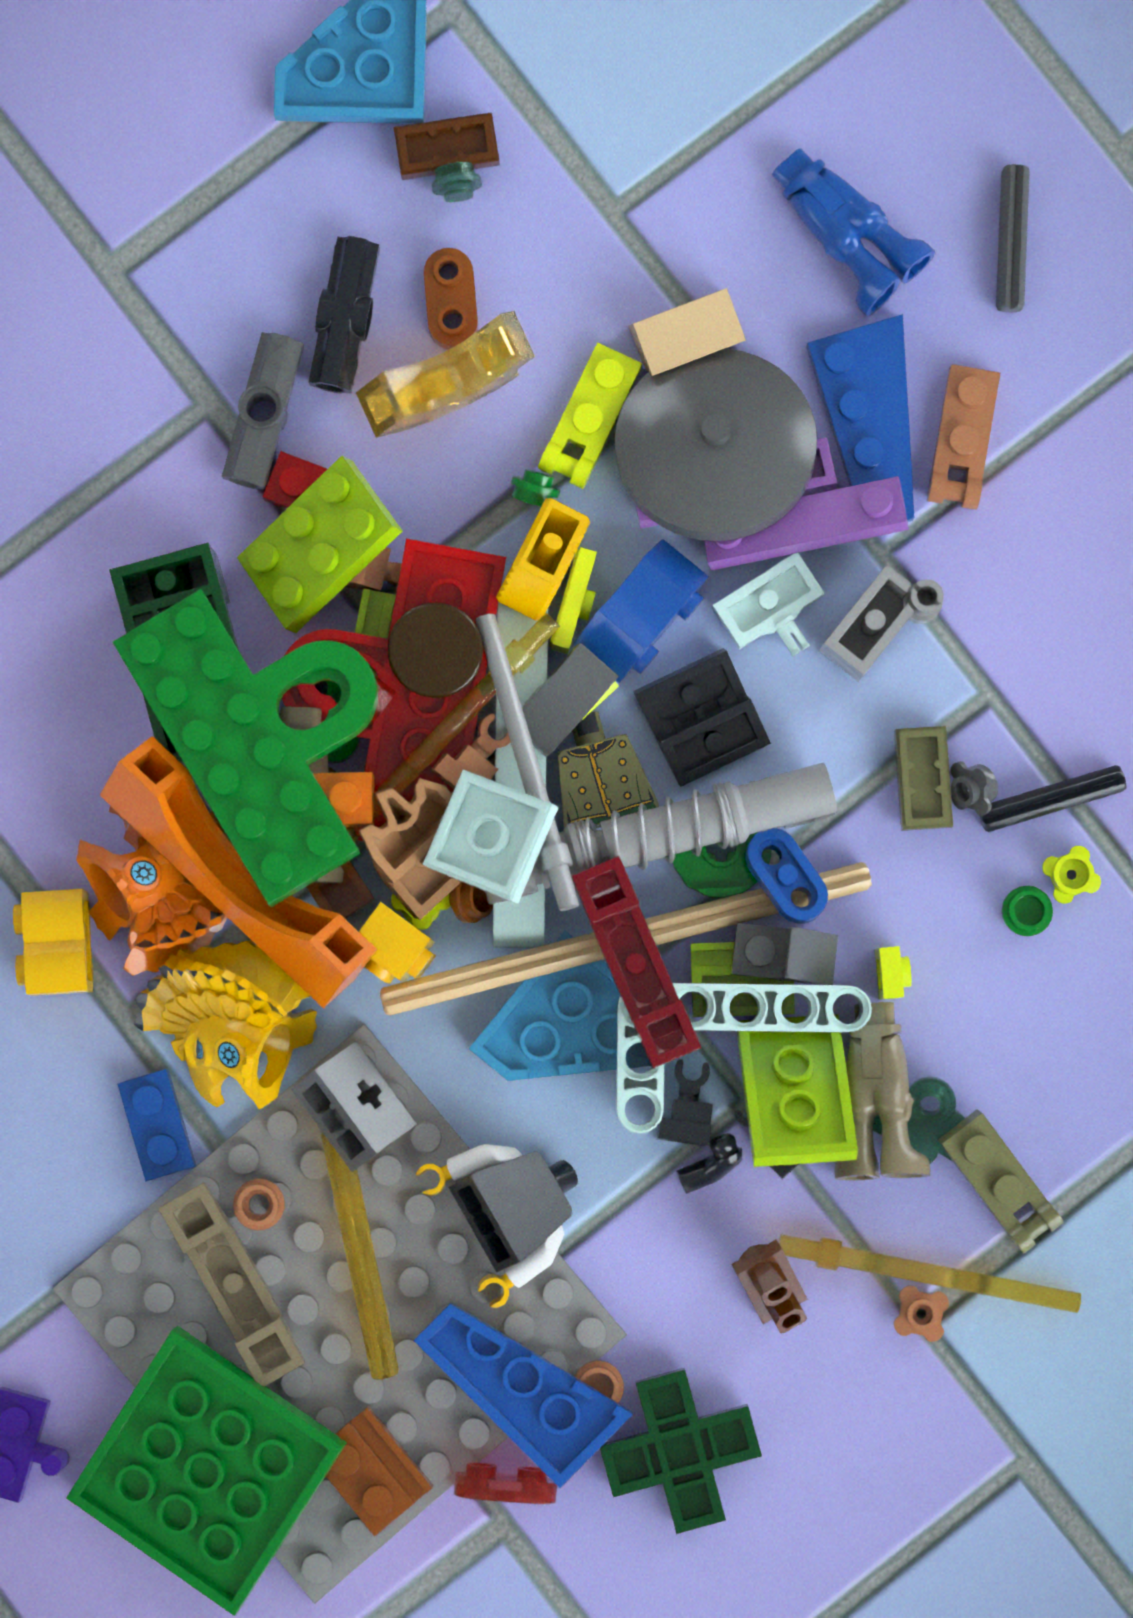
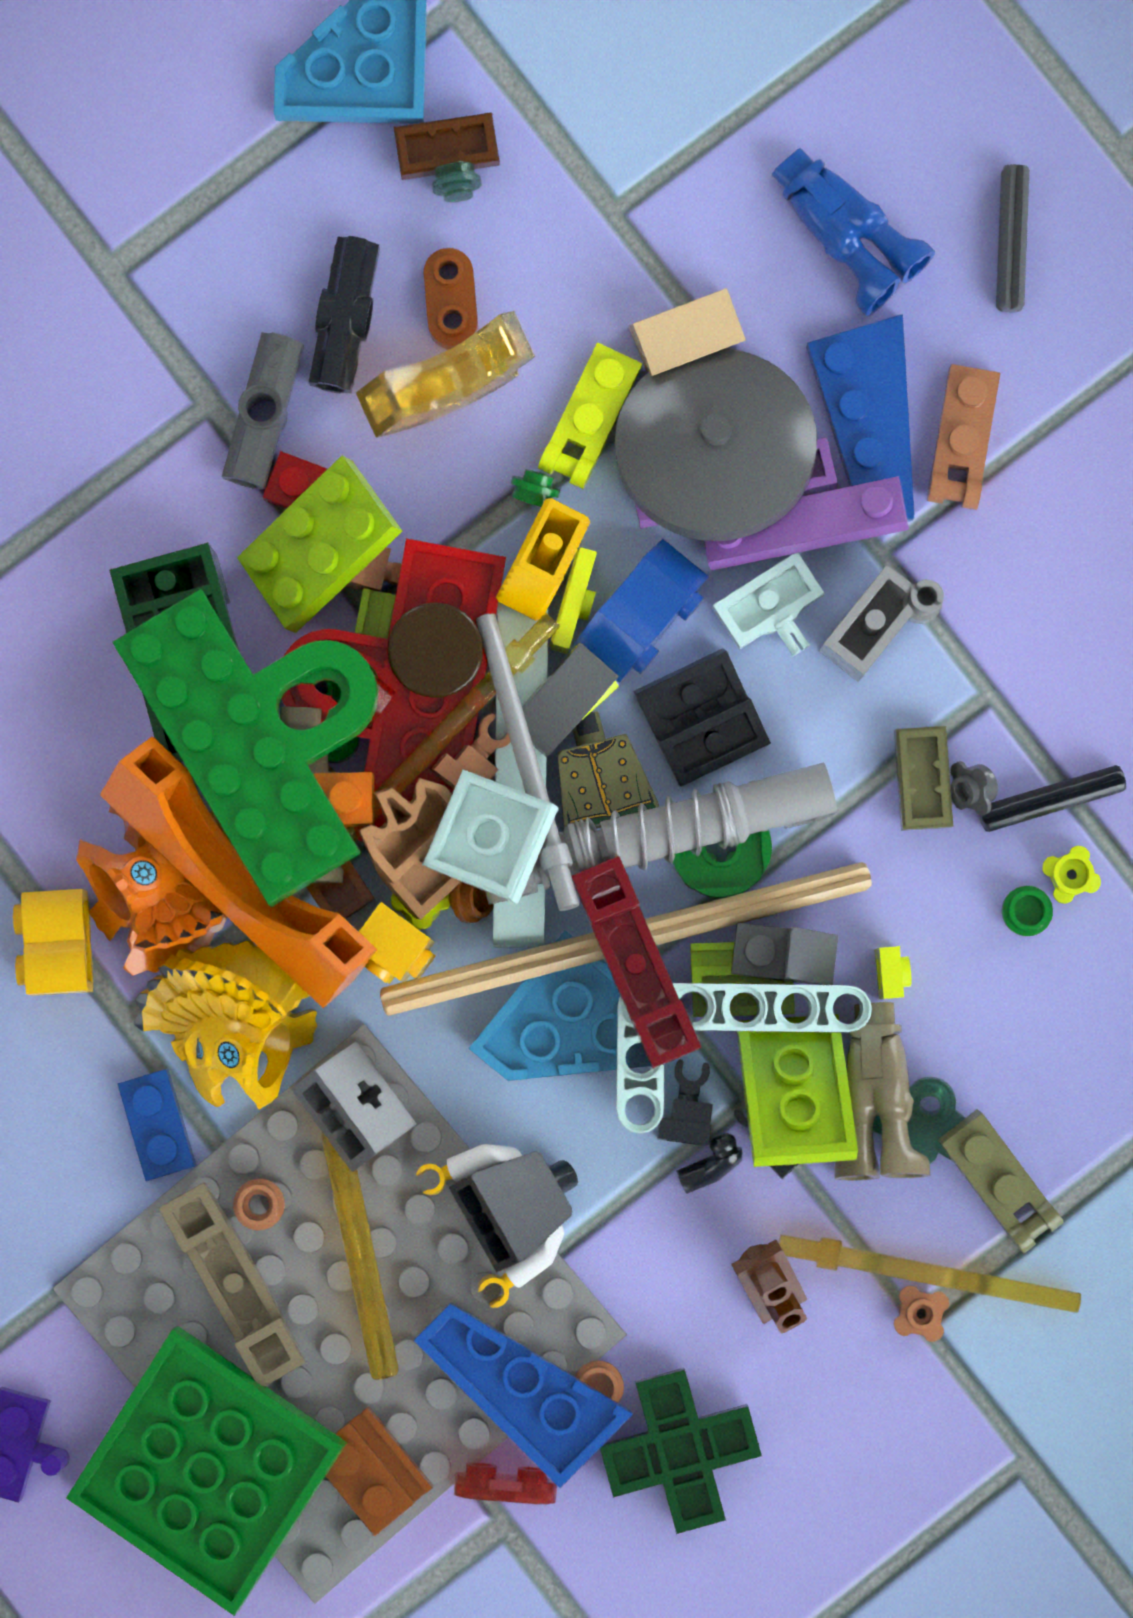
(791, 874): blue plate -> none

